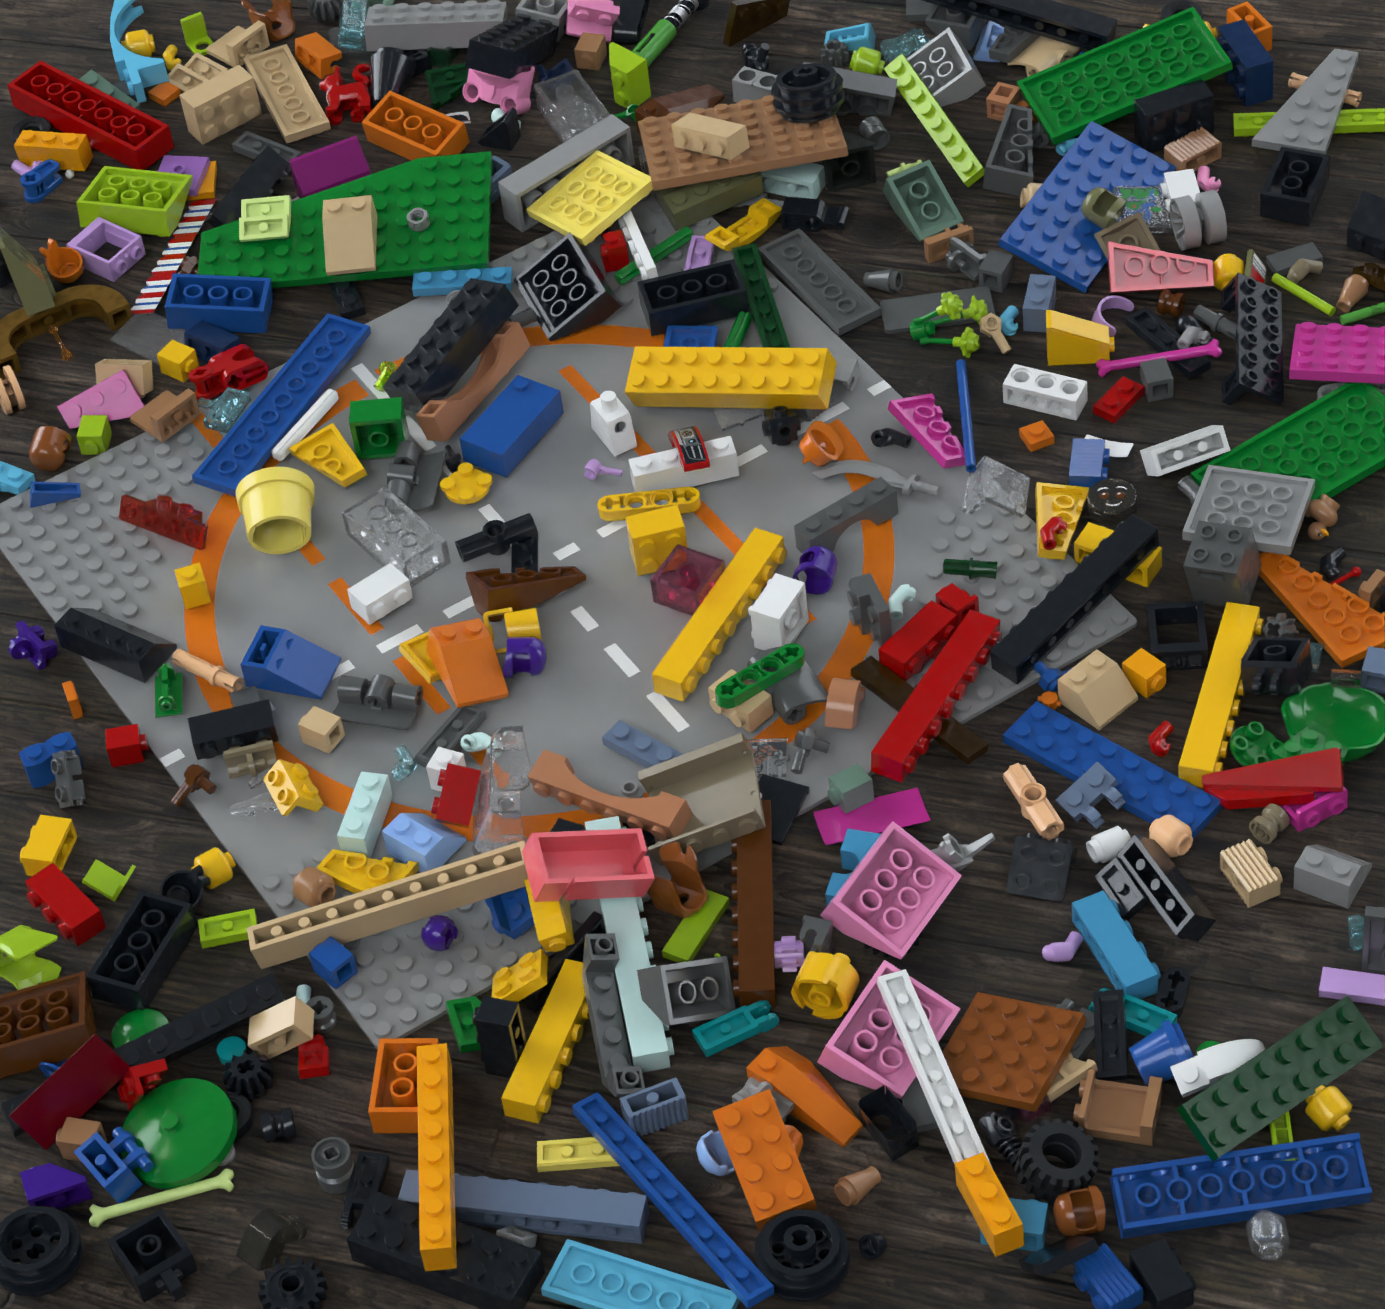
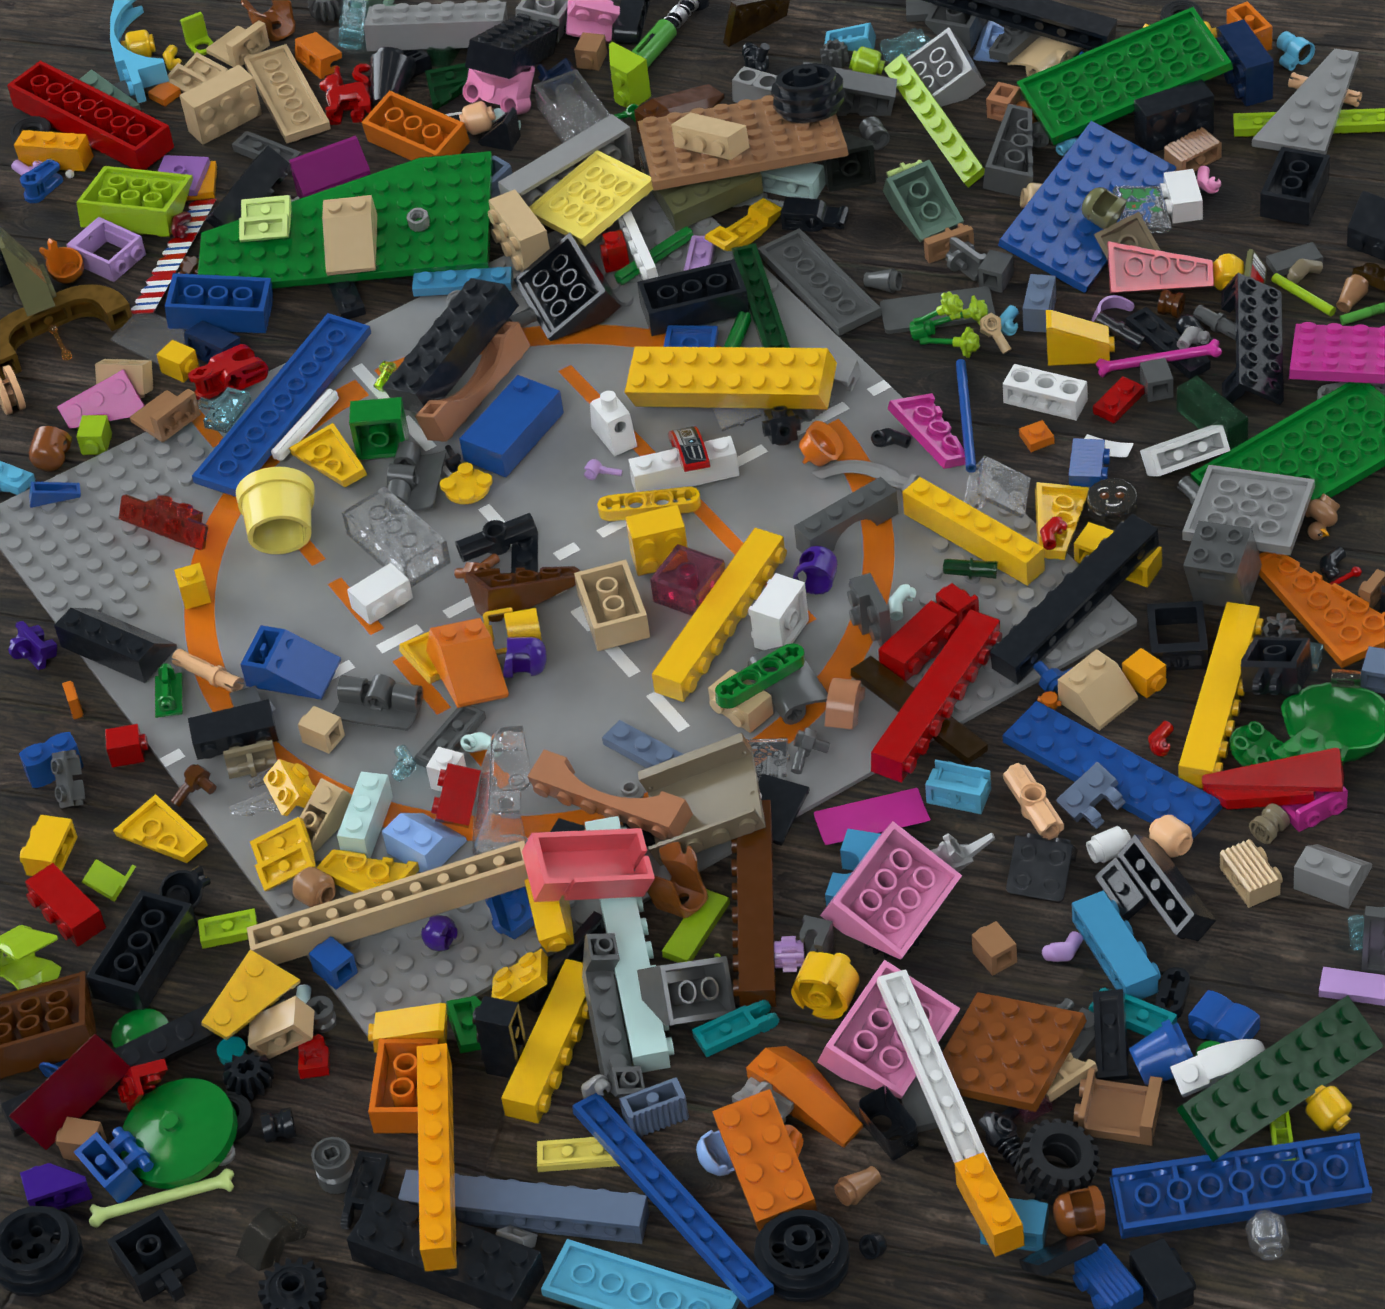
(162, 831): none -> yellow wing
(178, 228): none -> dark red arm
(216, 866): yellow head -> none
(247, 993): none -> yellow wing
(282, 853): none -> yellow slope
(324, 812): none -> tan slope
(411, 1022): none -> yellow slope
(477, 117): none -> light nougat head
(488, 563): none -> dark orange piece
(517, 229): none -> tan brick
(595, 1085): none -> light grey arm
(612, 605): none -> tan brick
(851, 788): sand green brick -> none
(958, 786): none -> medium azure hinge
(973, 531): none -> yellow brick
(994, 948): none -> medium nougat brick
(1121, 331): none -> black pin
(1198, 220): light grey wheel -> none
(1207, 407): none -> clear green brick
(1222, 1020): none -> blue brick
(1296, 50): none -> medium azure piece

